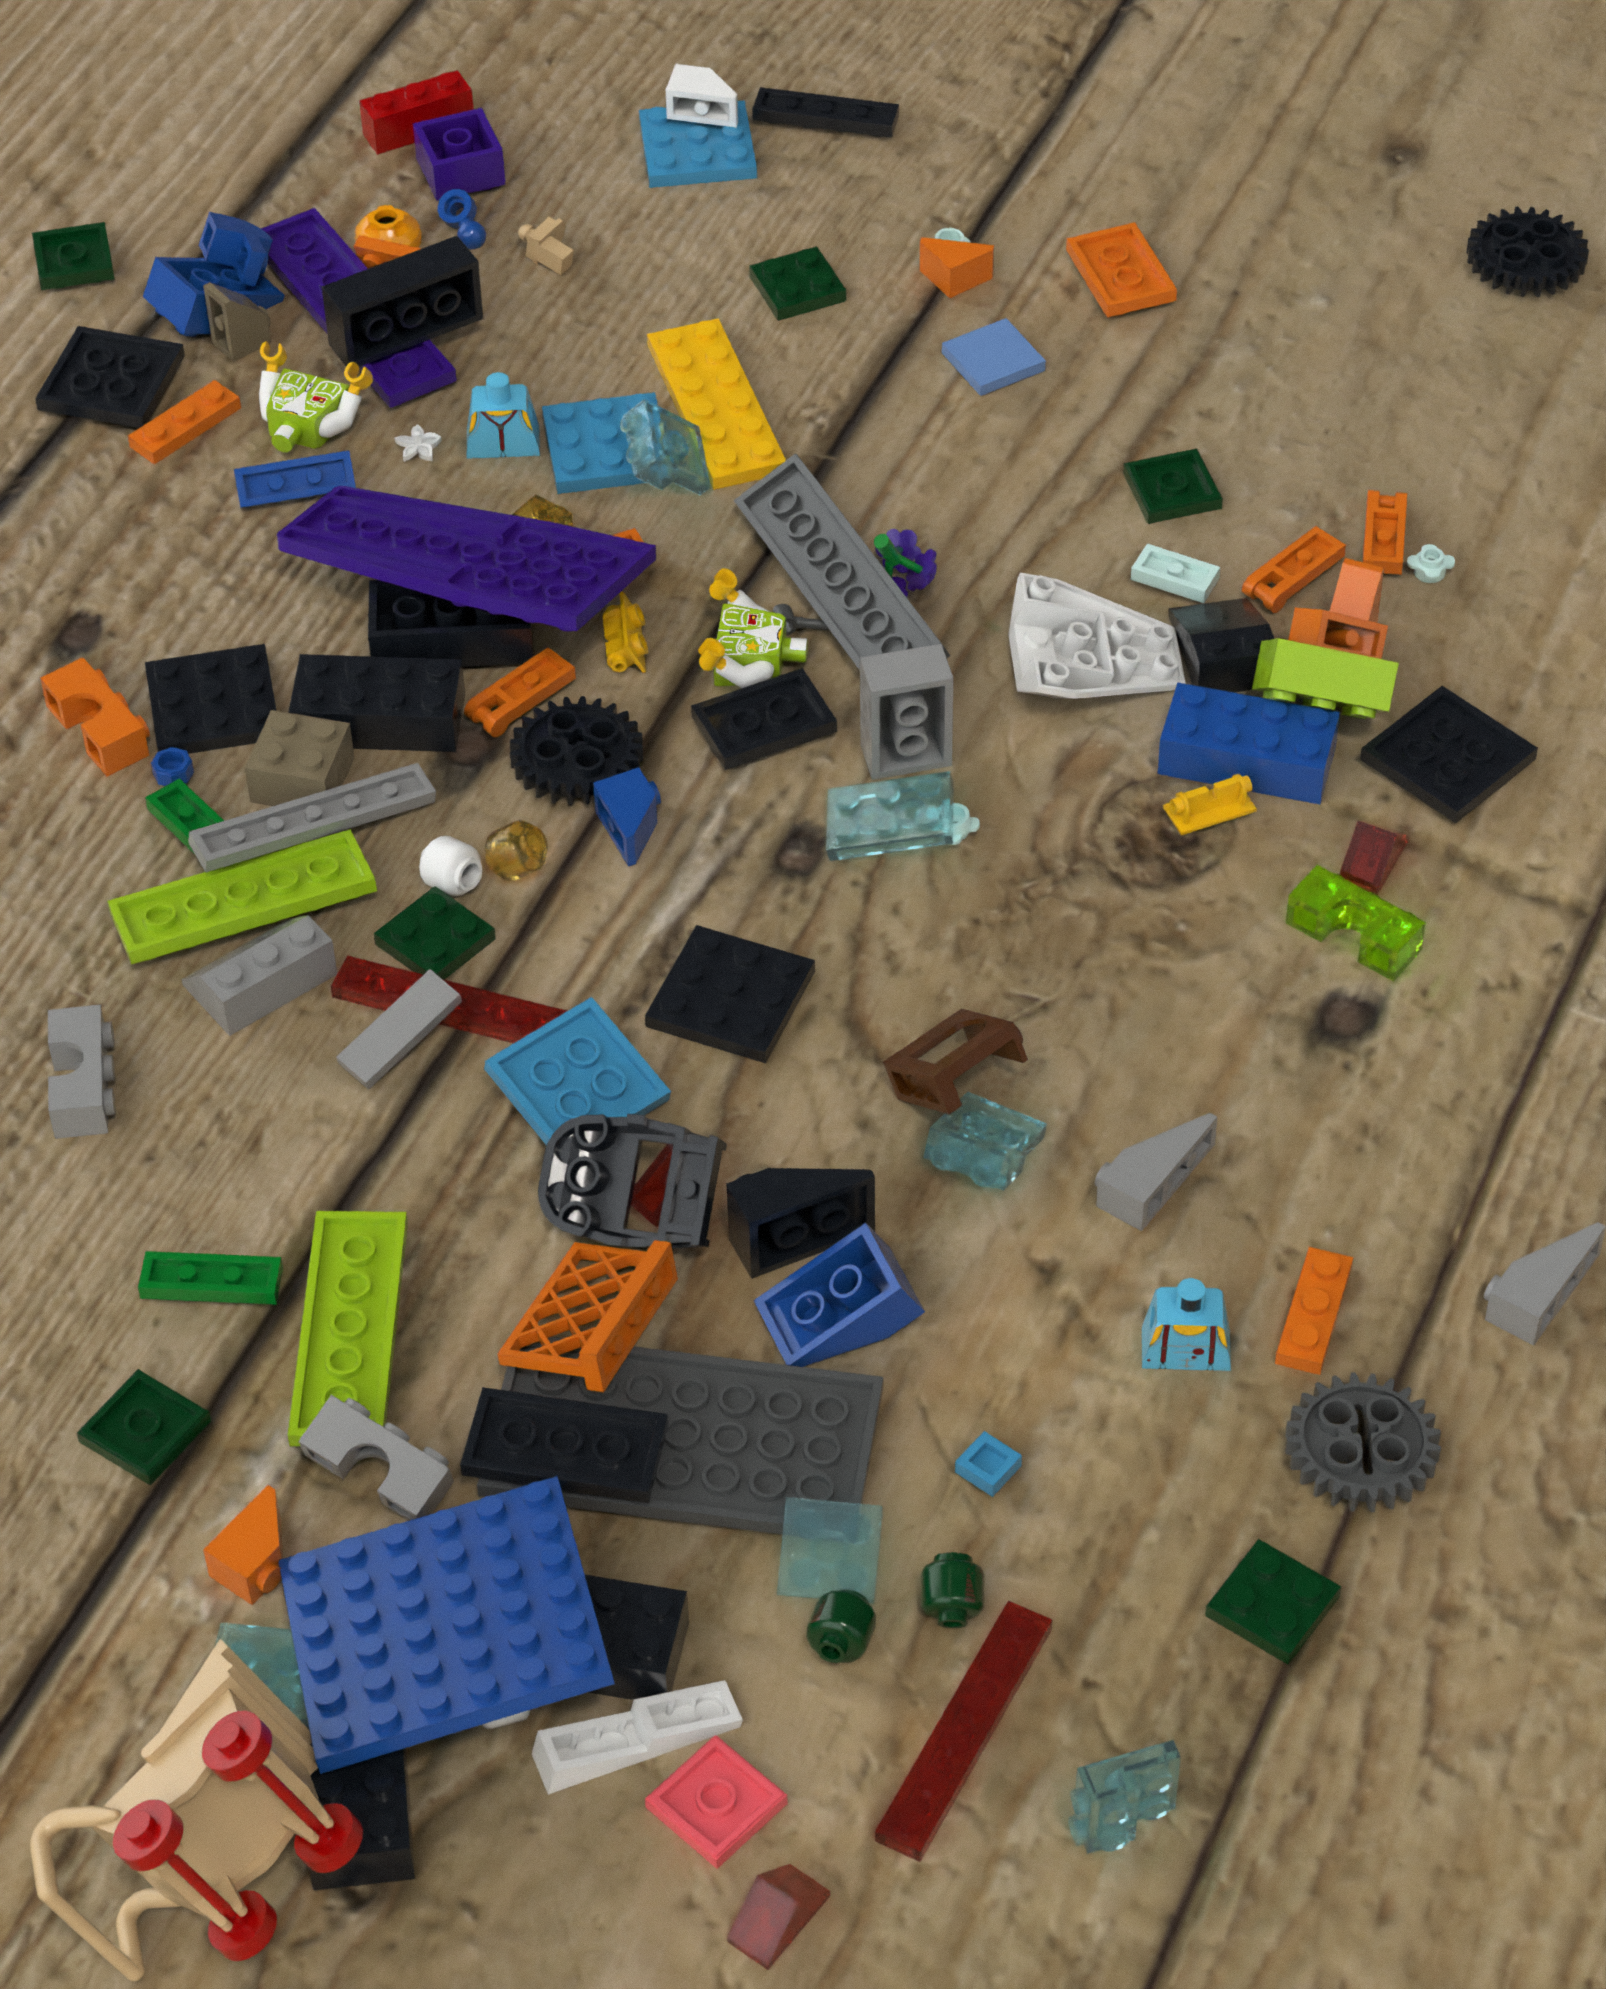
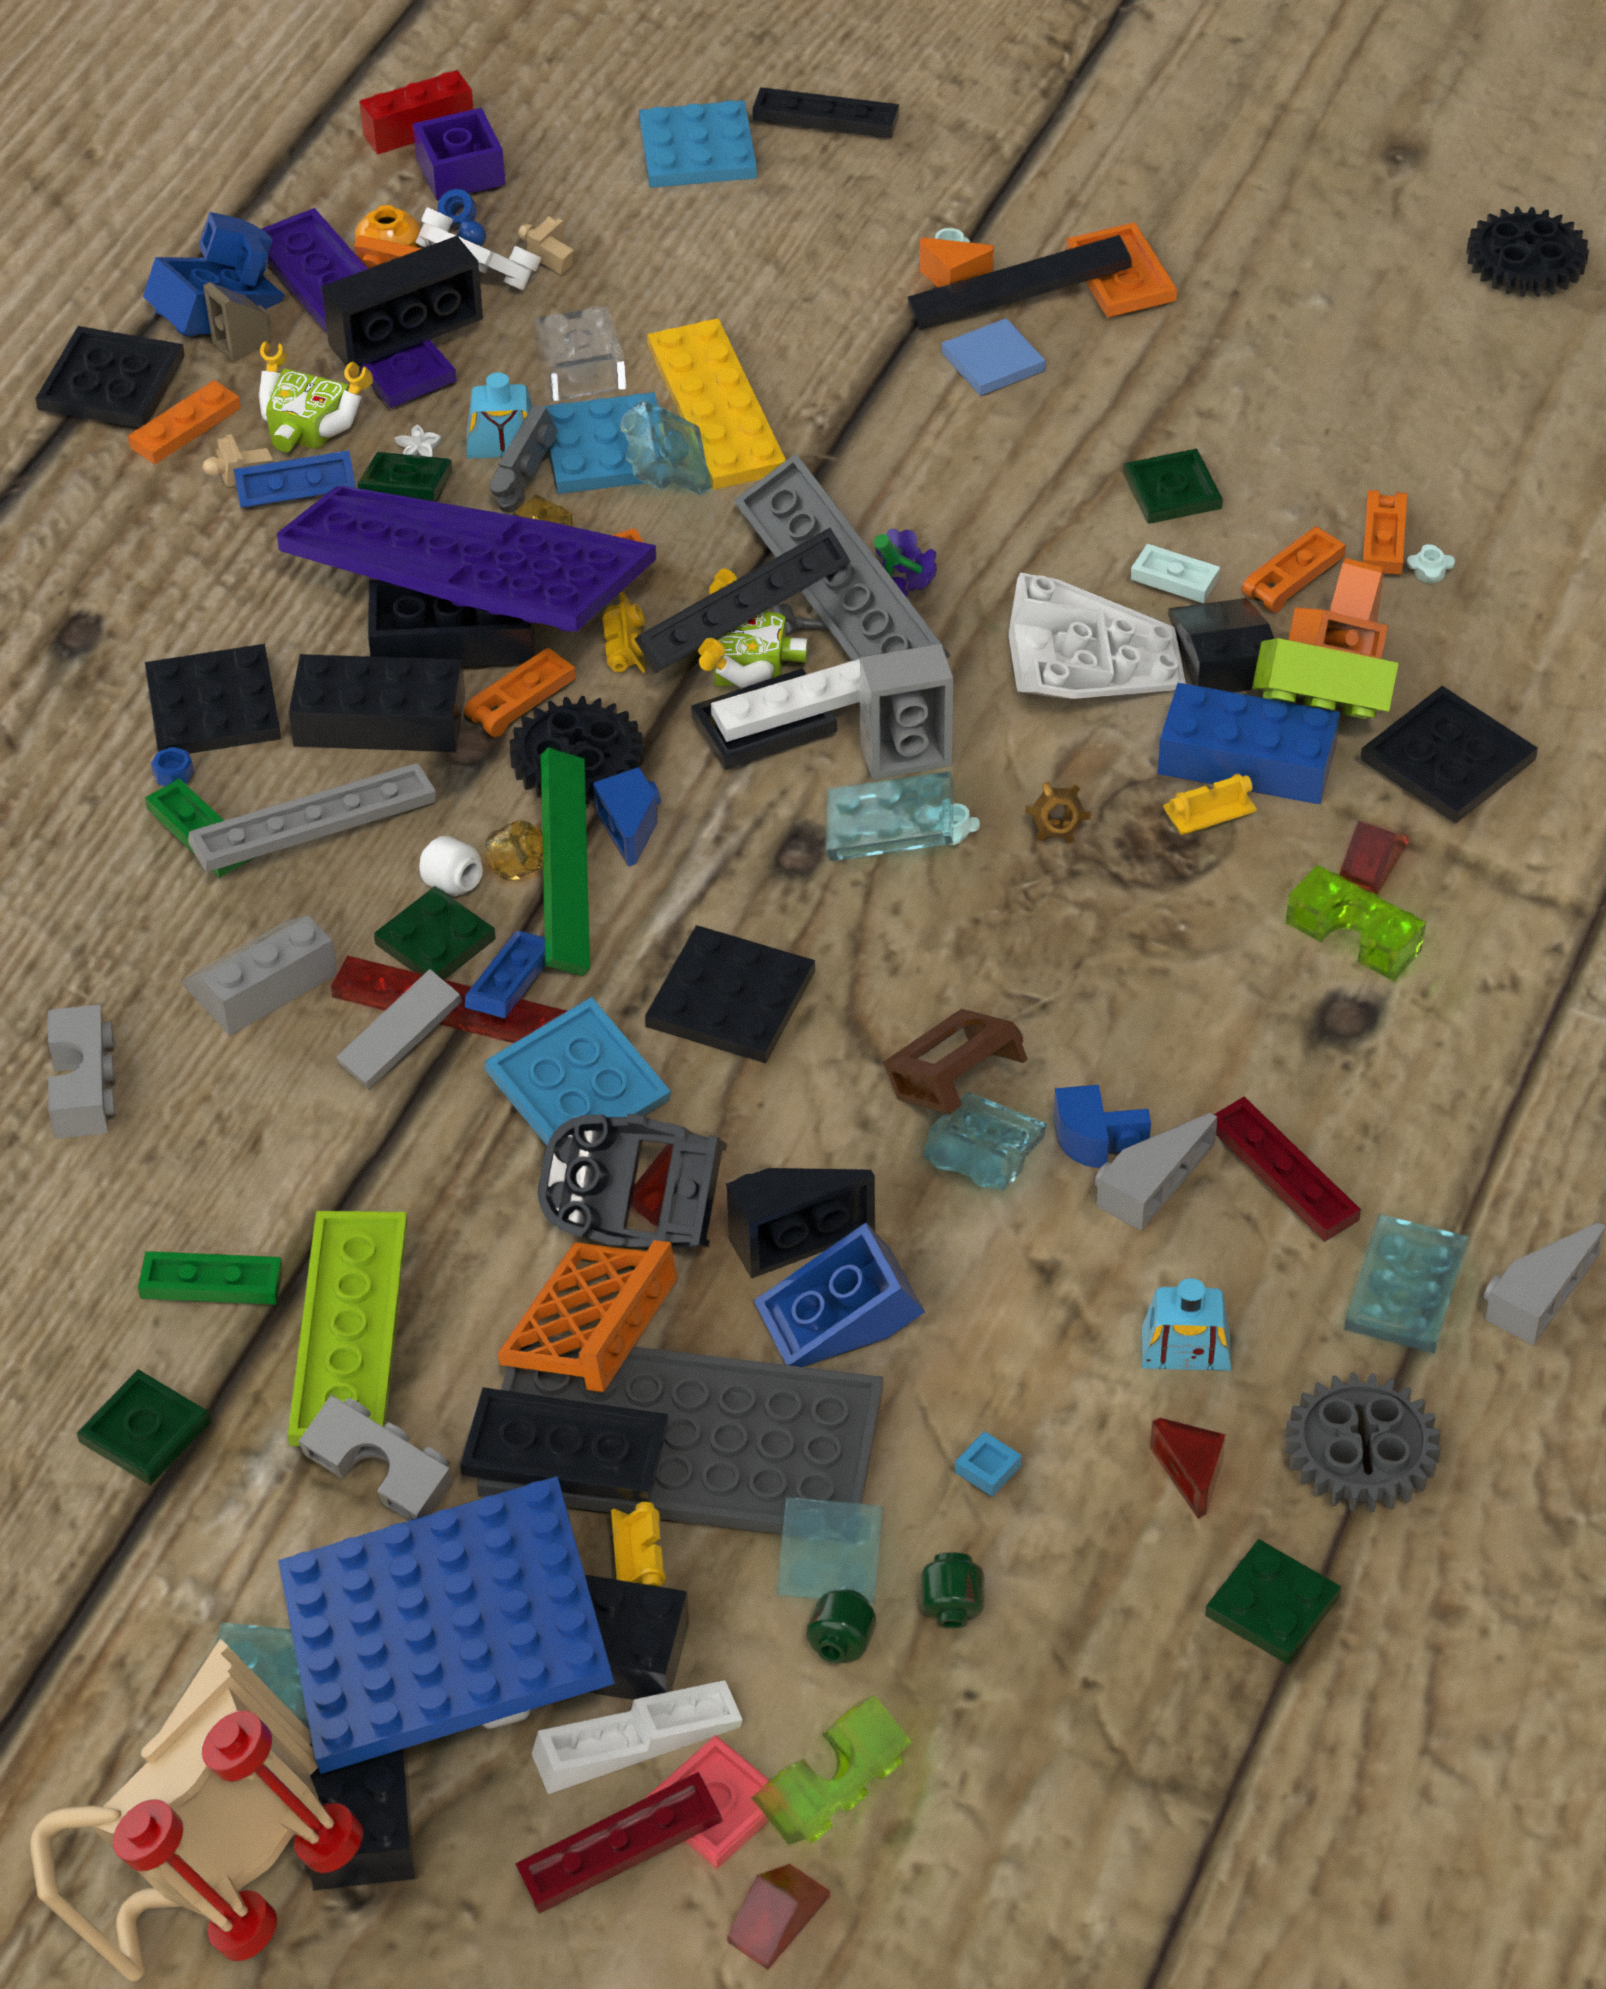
(73, 256): dark green plate -> none
(109, 729): orange arch -> none
(231, 458): none -> tan piece
(241, 896): lime plate -> none
(249, 1549): orange slope -> none
(298, 758): dark tan brick -> none
(406, 475): none -> dark green tile
(508, 975): none -> blue tile
(516, 268): none -> white plate
(523, 458): none -> dark grey hinge
(565, 862): none -> green tile
(579, 353): none -> clear brick
(619, 1842): none -> dark red plate
(633, 1548): none -> yellow hinge
(700, 97): white slope -> none
(742, 600): none -> black tile
(788, 701): none -> white plate
(797, 283): dark green plate -> none
(865, 1746): none -> clear neon green arch
(963, 1731): clear red plate -> none
(1019, 282): none -> black tile
(1065, 825): none -> pearl gold rock
(1089, 1132): none -> blue brick
(1120, 1792): clear light blue plate -> none
(1190, 1459): none -> clear red slope
(1285, 1169): none -> dark red plate
(1314, 1310): orange plate -> none
(1406, 1283): none -> clear light blue plate

